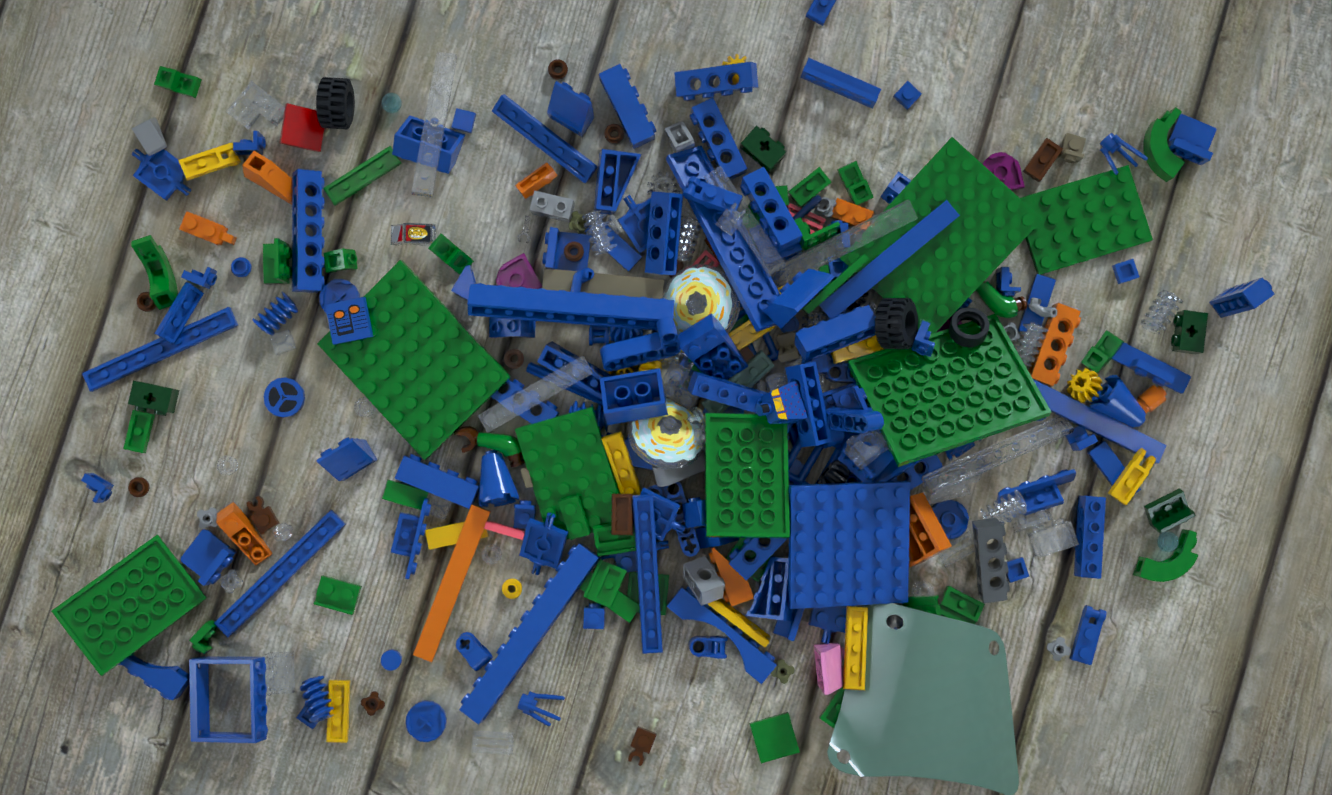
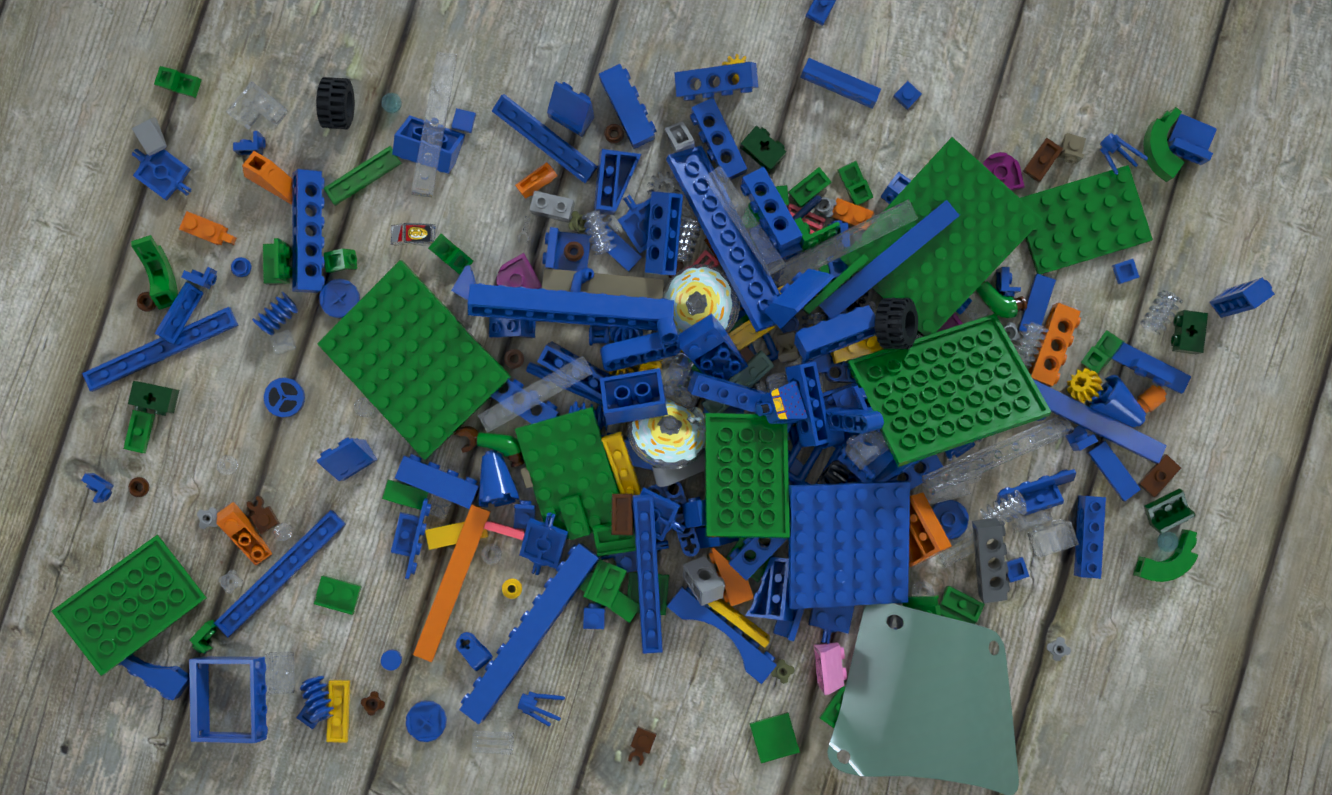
(208, 161): yellow plate -> none
(208, 557): blue bracket -> none
(301, 128): red tile -> none
(349, 320): blue tile -> none
(557, 63): reddish brown plate -> none
(699, 437): clear plate -> none
(710, 646): blue piece -> none
(711, 195): blue plate -> none
(730, 220): clear plate -> none
(855, 648): yellow tile -> none
(921, 342): blue bracket -> none
(964, 339): black tyre -> none
(1040, 310): light grey arm -> none
(1087, 635): blue plate -> none
(1132, 477): yellow hinge -> none
(1159, 475): none -> reddish brown plate

